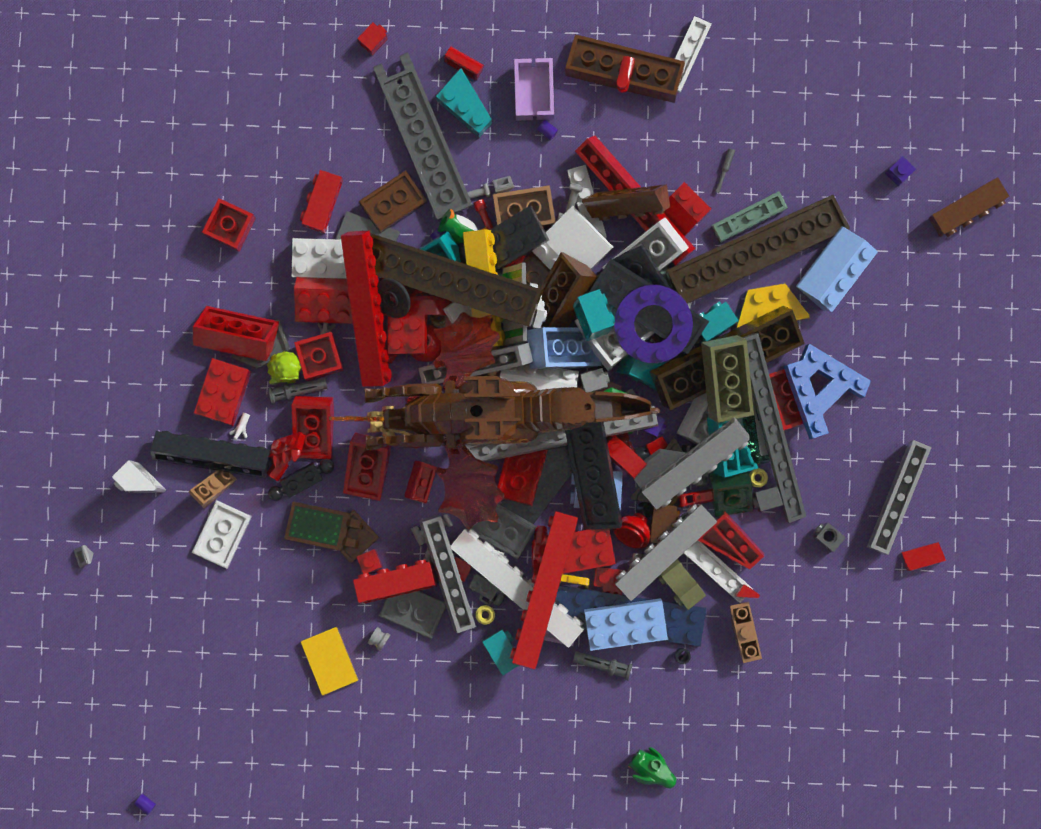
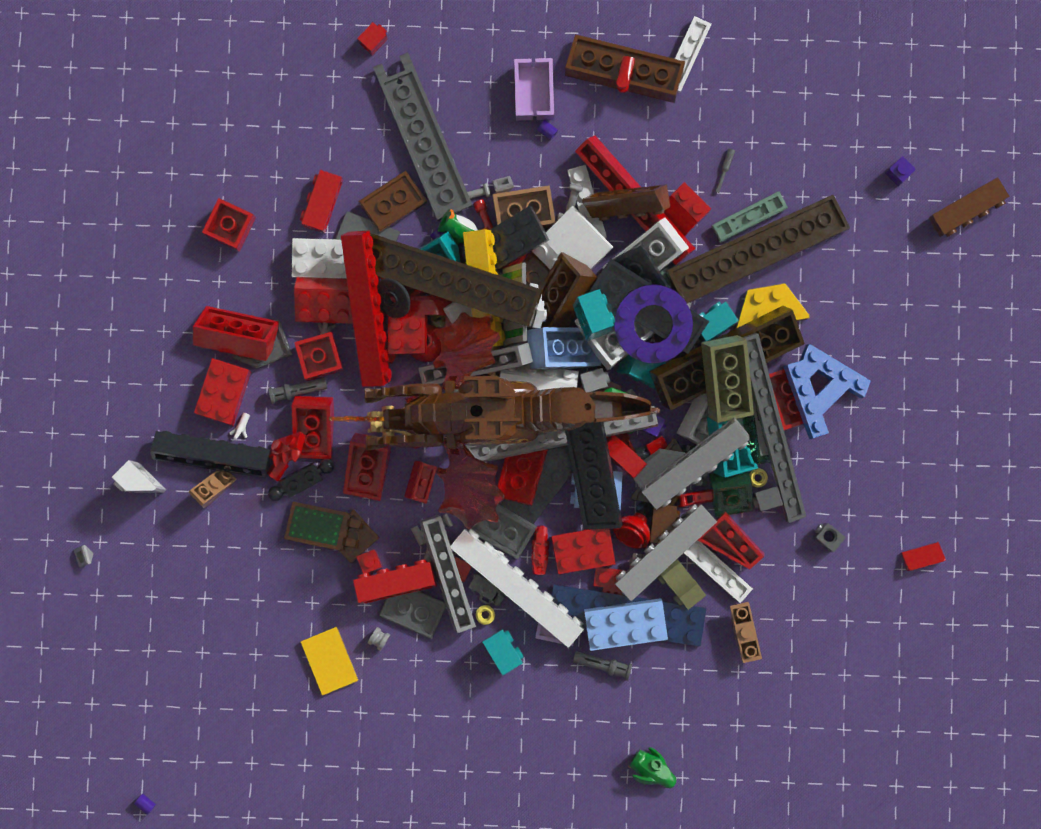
(221, 534): white tile -> none
(284, 368): lime animal -> none
(460, 60): red brick -> none
(464, 104): teal wedge -> none
(545, 590): red brick -> none
(575, 580): yellow piece -> none
(685, 657): black hinge -> none
(745, 591): red slope -> none
(836, 269): light blue slope -> none
(898, 497): light grey brick -> none

